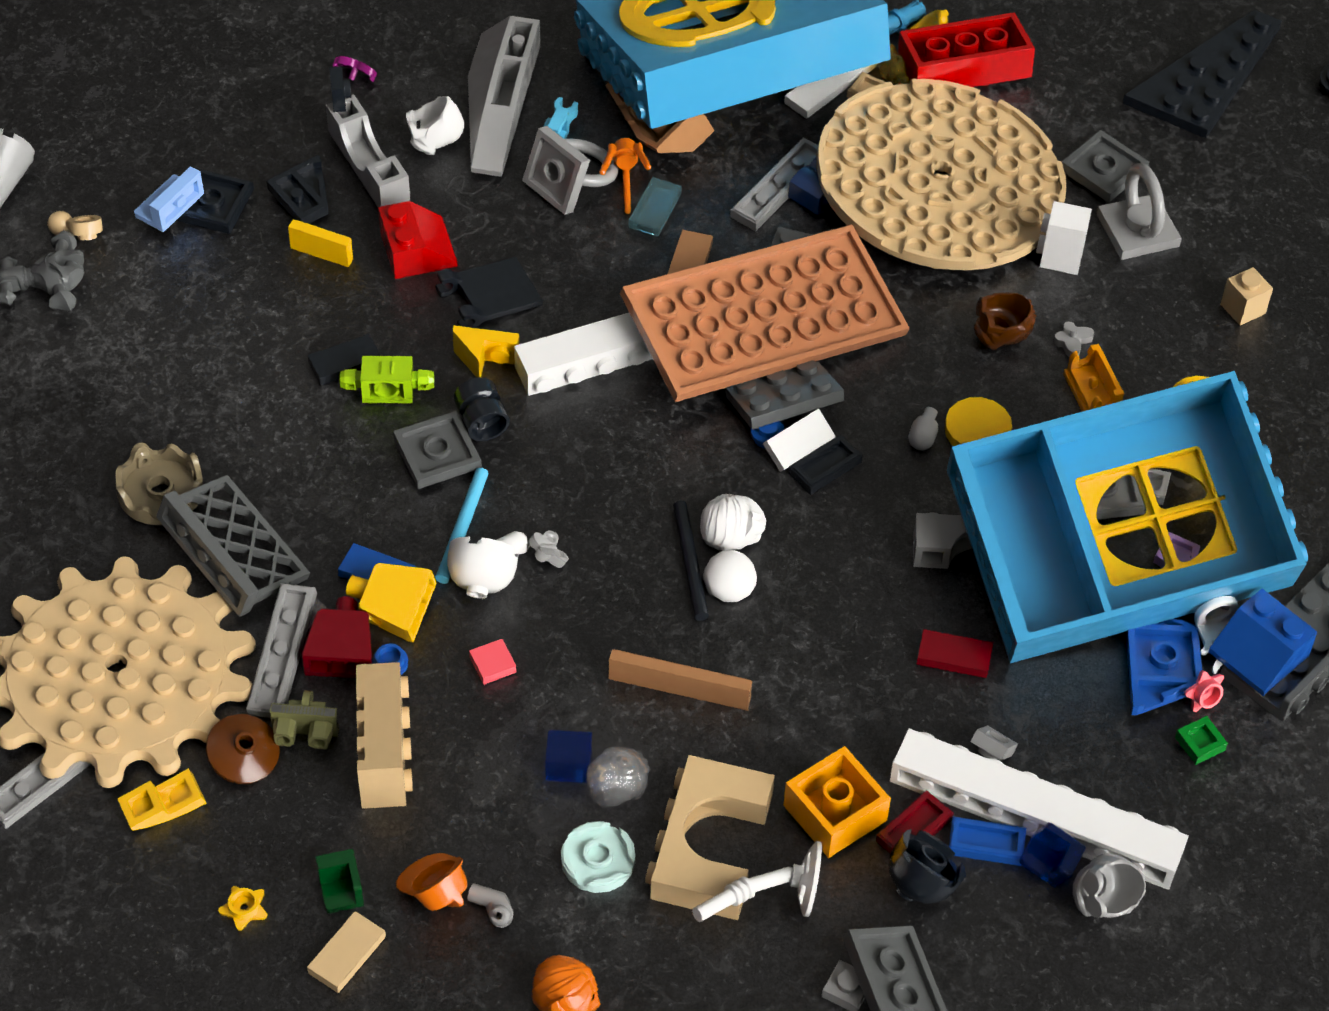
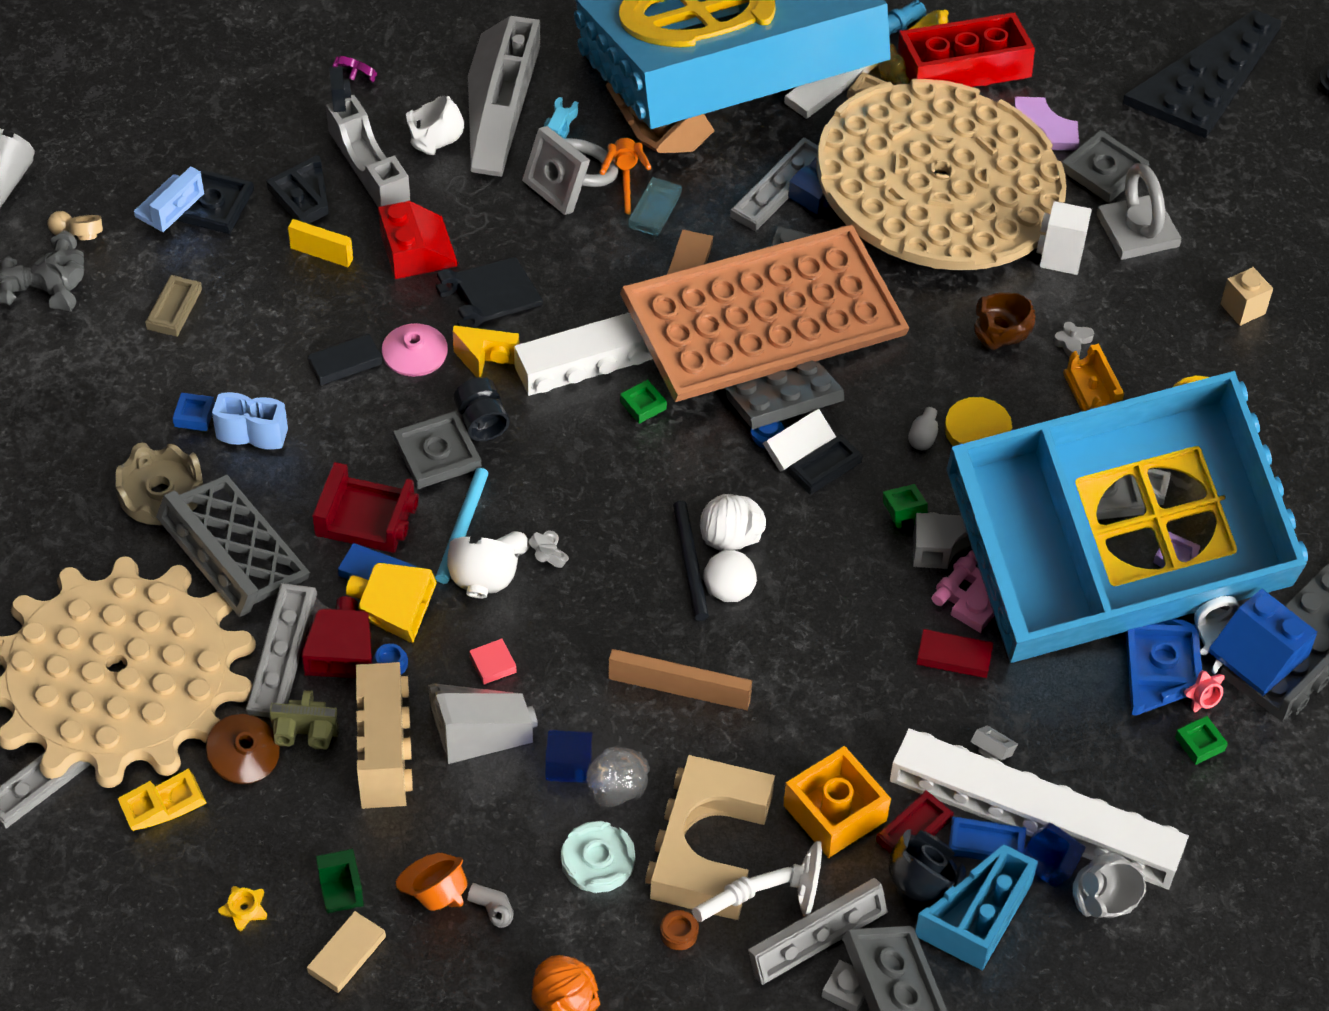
(173, 305): none -> dark tan tile
(193, 411): none -> blue plate
(250, 420): none -> light blue brick
(364, 511): none -> dark red panel
(387, 379): lime piece -> none
(414, 350): none -> bright pink dish
(479, 720): none -> light grey slope
(643, 401): none -> green plate
(679, 930): none -> dark orange tile
(817, 931): none -> light grey tile
(904, 503): none -> green tile
(970, 606): none -> bright pink plate
(979, 908): none -> dark azure wedge
(1060, 131): none -> lavender tile

